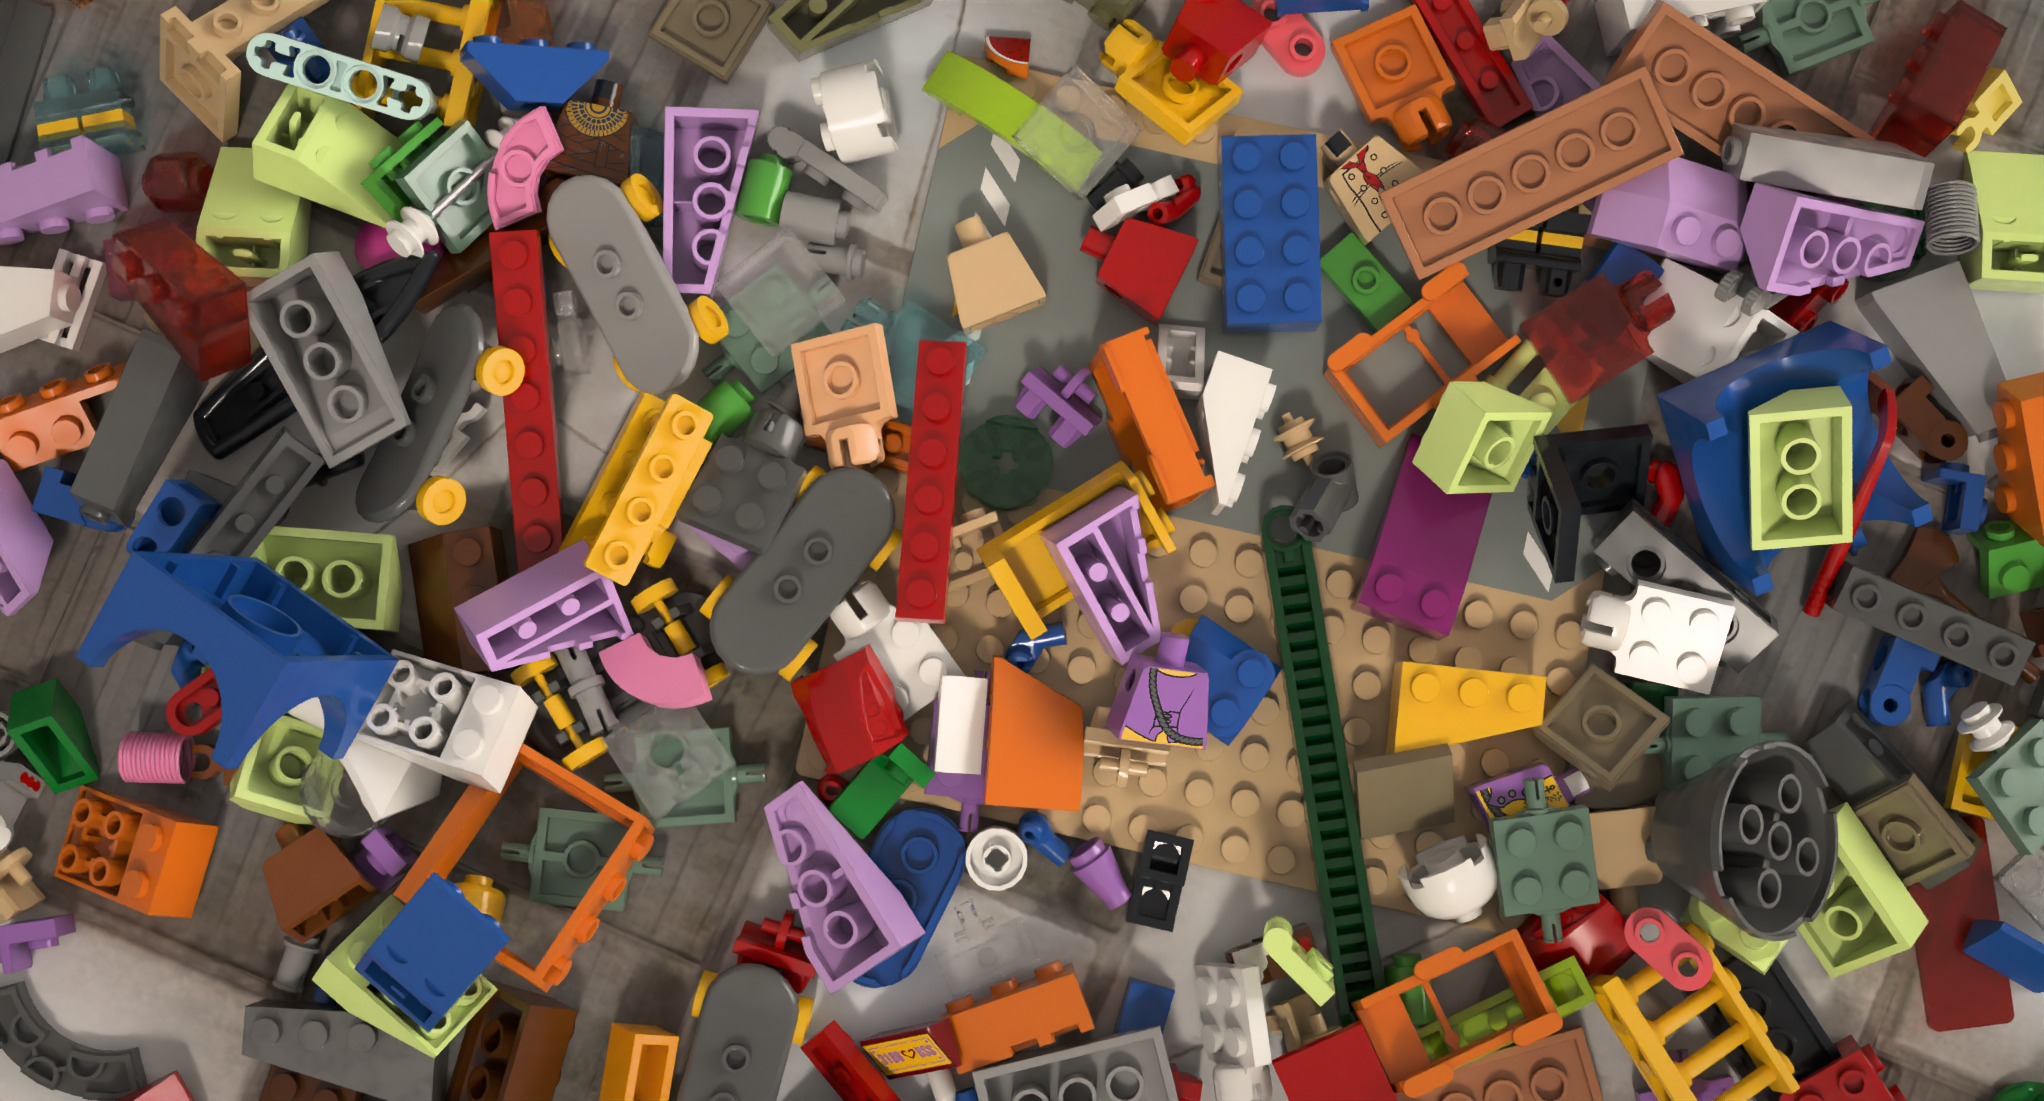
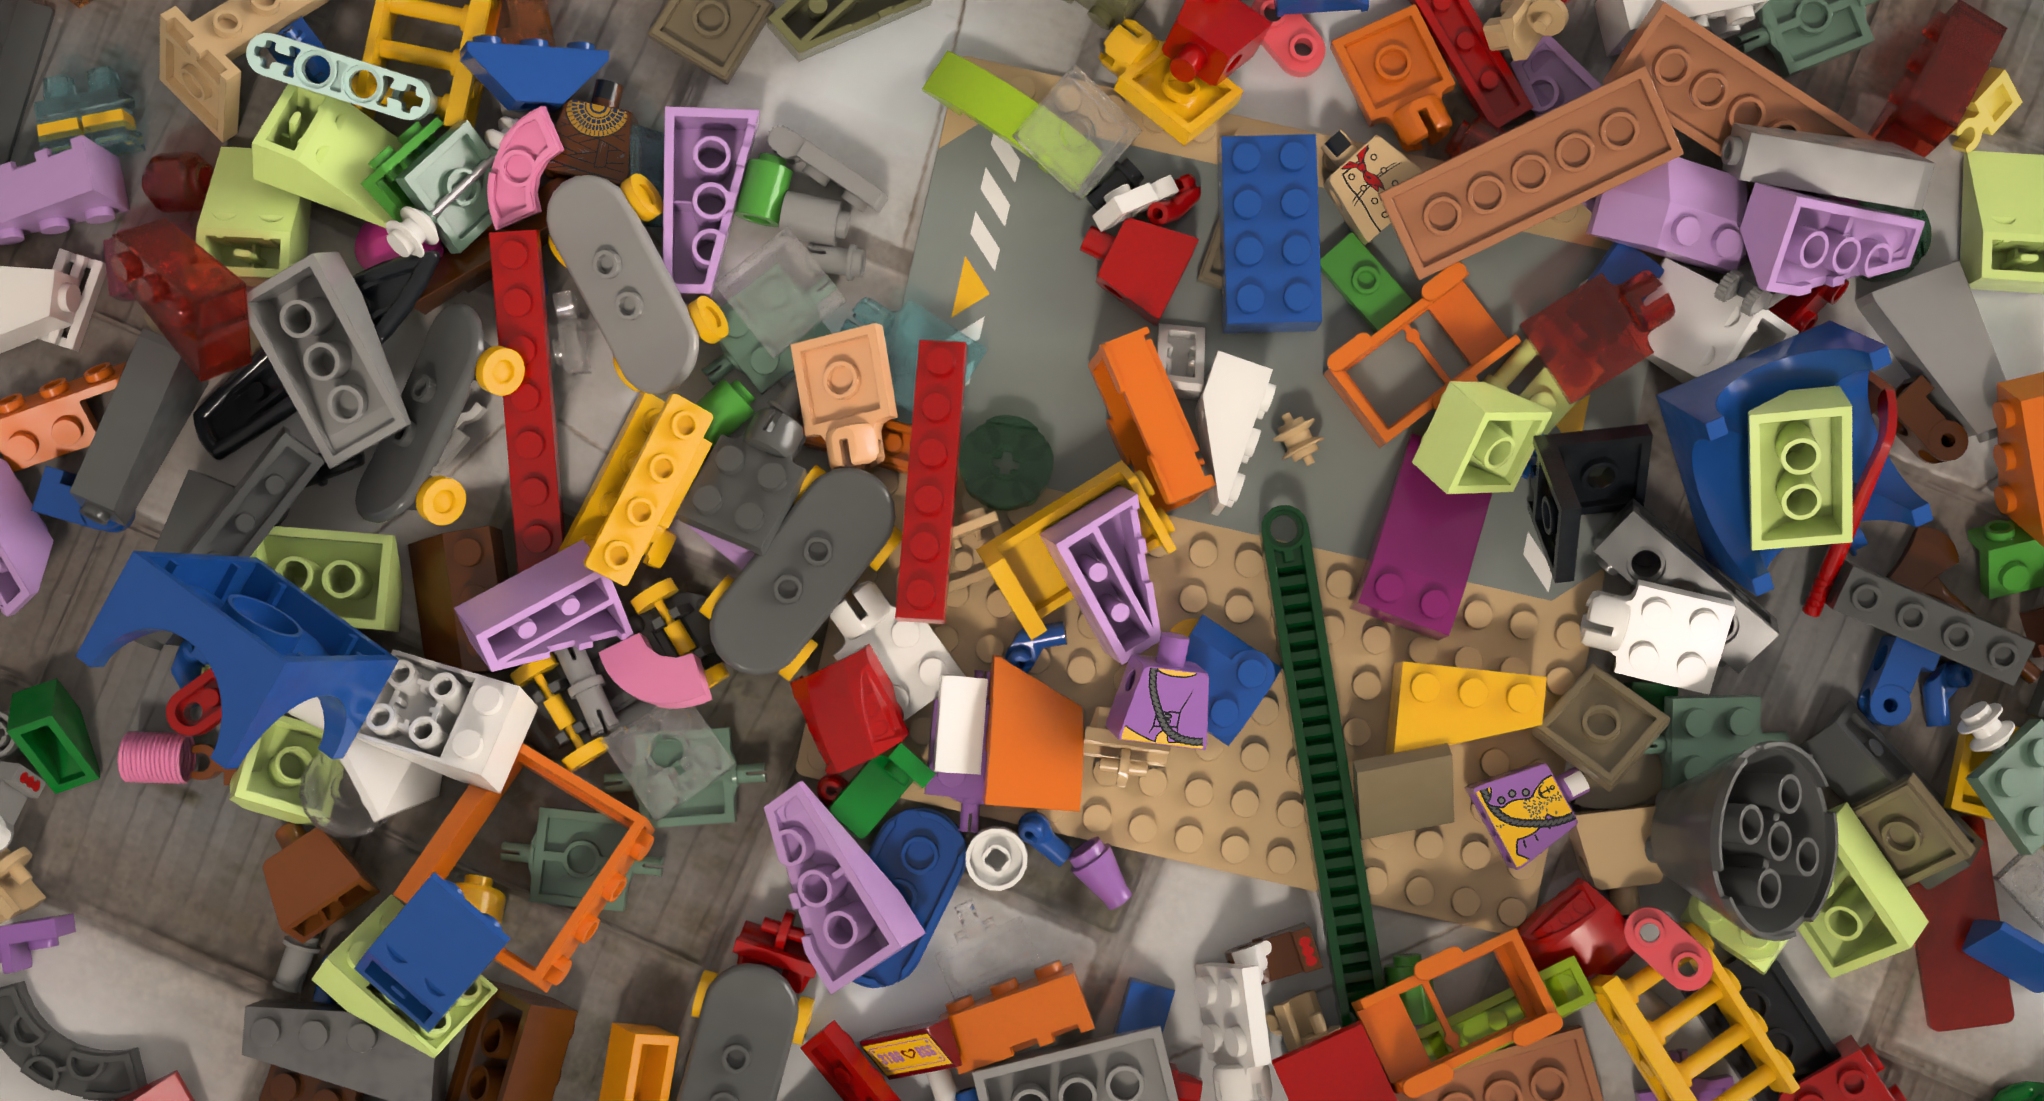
(136, 853): orange slope -> none
(172, 518): blue leg -> none
(385, 857): medium lavender bracket -> none
(400, 33): light grey wheel -> none
(856, 112): white brick -> none
(990, 278): tan torso -> none
(1009, 53): tile -> none
(1044, 390): medium lavender hips -> none
(1159, 880): black slope -> none
(1306, 968): yellowish green plate -> none
(1326, 496): dark grey piece -> none
(1452, 879): white cylinder -> none
(1544, 860): sand green plate -> none
(1548, 247): black hips -> none
(1669, 489): red arm -> none
(1951, 218): light grey piece -> none
(1964, 500): blue bracket -> none

